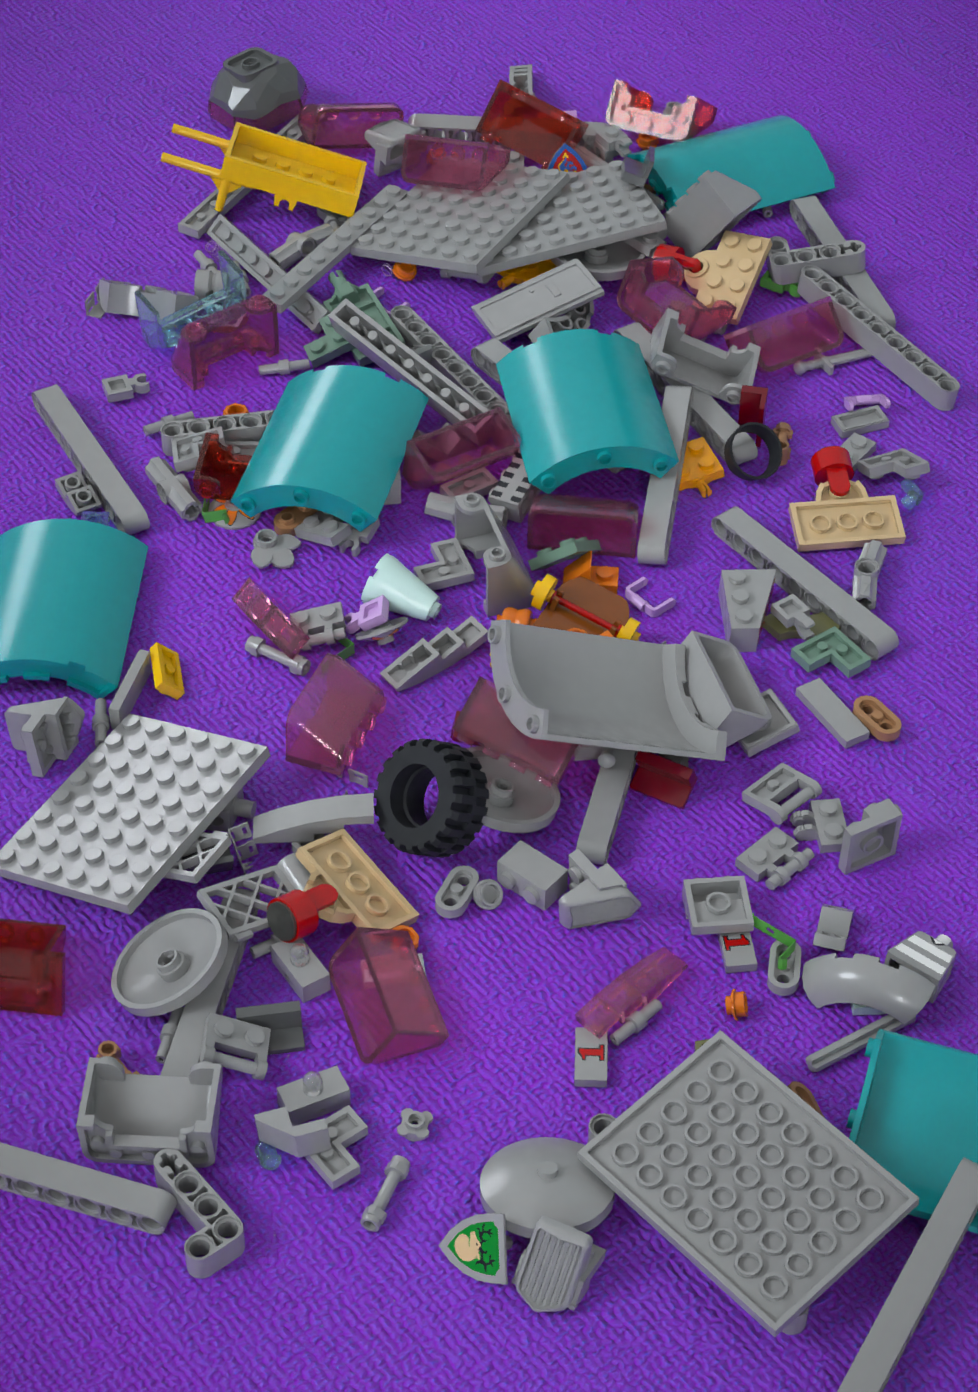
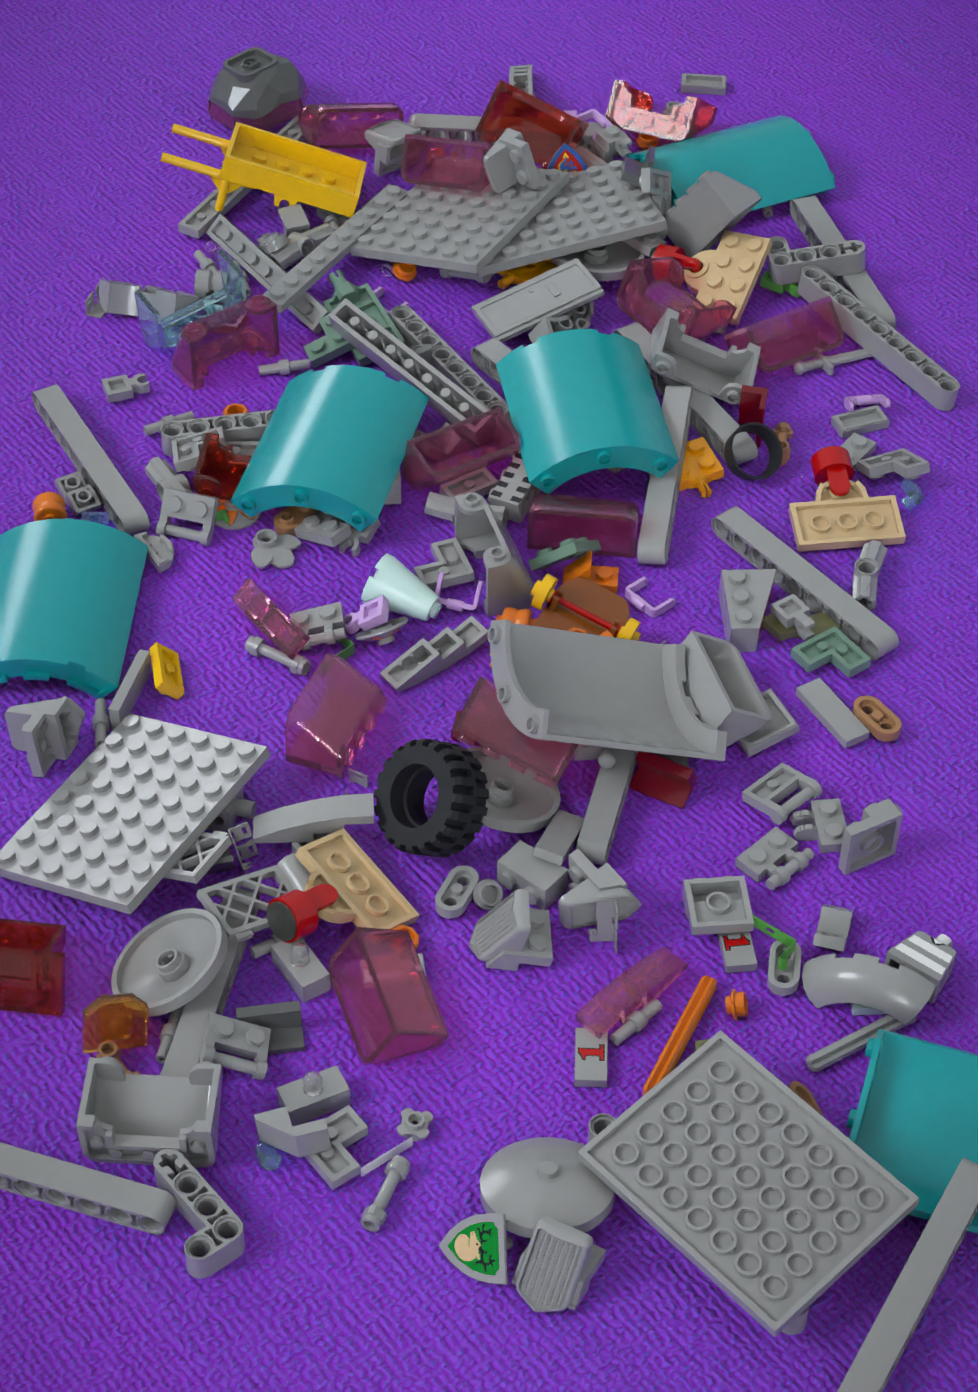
(49, 506): none -> orange piece
(115, 1019): none -> clear orange piece
(159, 551): none -> light grey plate
(189, 507): none -> light grey plate
(271, 242): none -> light grey plate
(293, 219): none -> light grey panel
(387, 1156): none -> white sticker
(458, 605): none -> lavender piece
(511, 163): none -> light grey piece
(513, 934): none -> light grey piece
(558, 837): none -> light grey tile
(600, 118): none -> lavender piece
(605, 927): none -> light grey piece
(658, 184): none -> light grey plate
(682, 1032): none -> orange axle
(703, 84): none -> light grey tile

